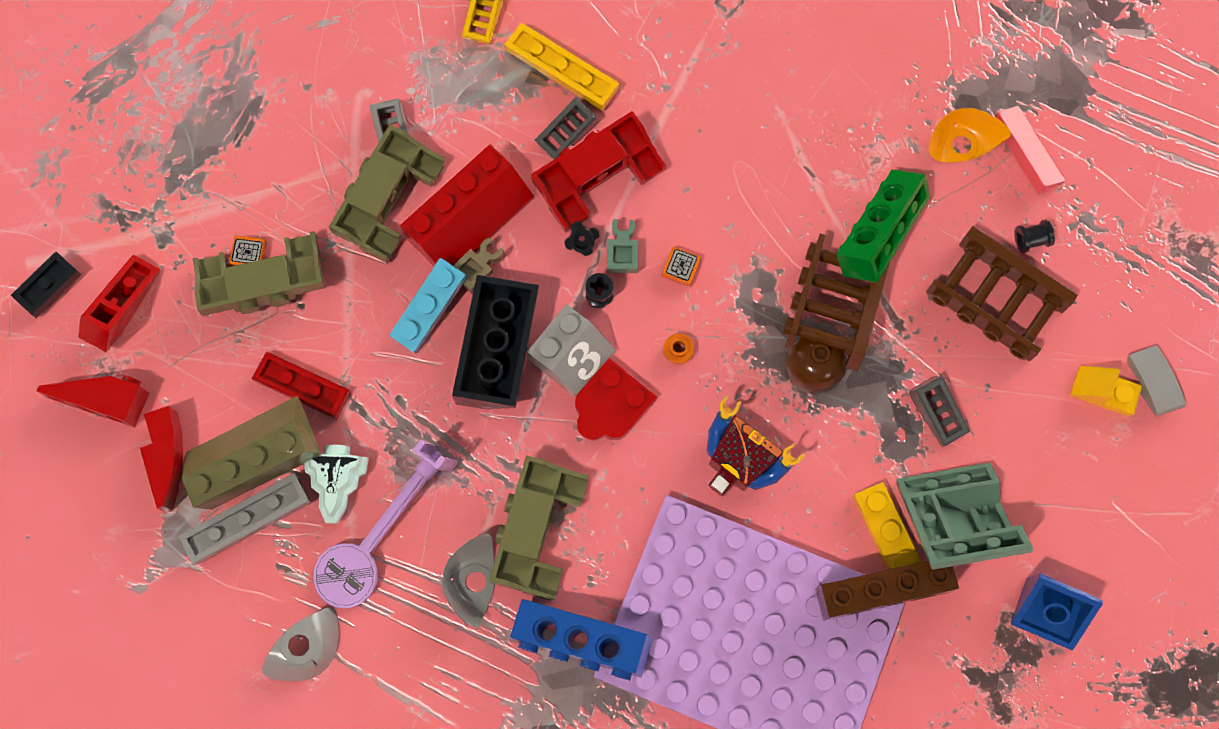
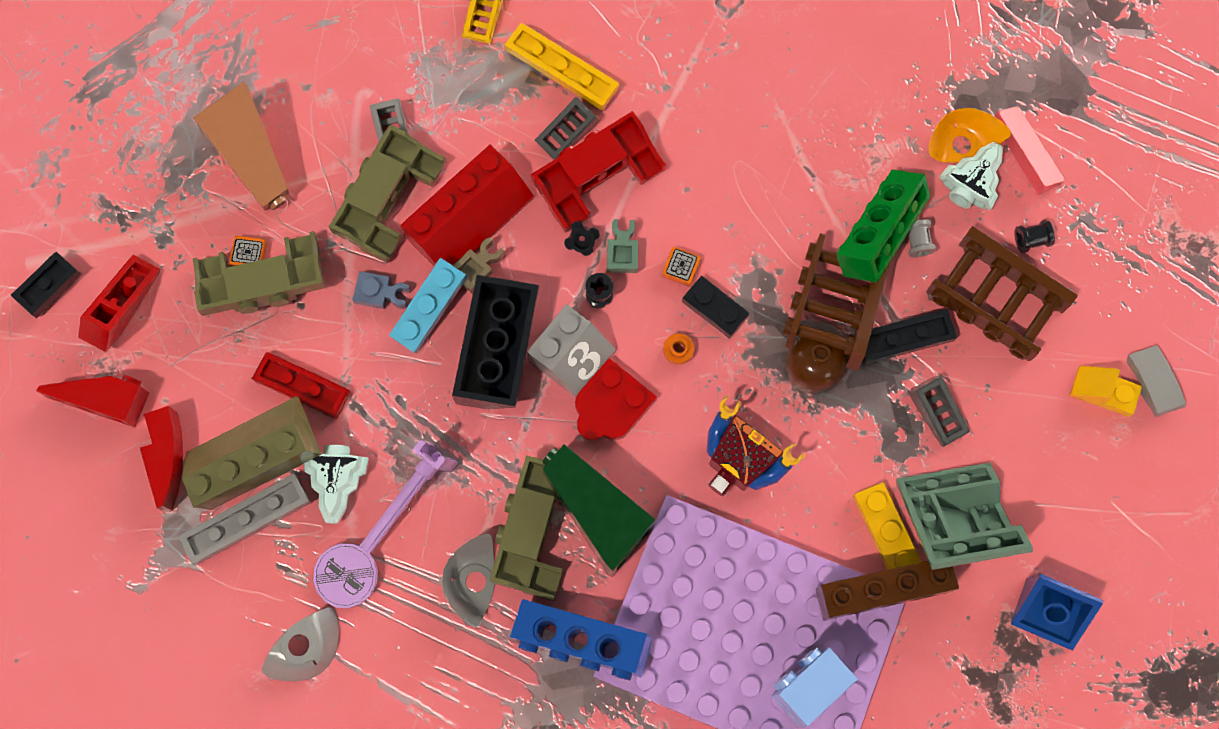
(241, 140): none -> nougat slope
(375, 290): none -> sand blue plate
(600, 510): none -> dark green slope
(715, 307): none -> black plate
(813, 687): none -> light blue brick
(909, 336): none -> black plate
(920, 239): none -> light grey bush
(974, 178): none -> light aqua rock

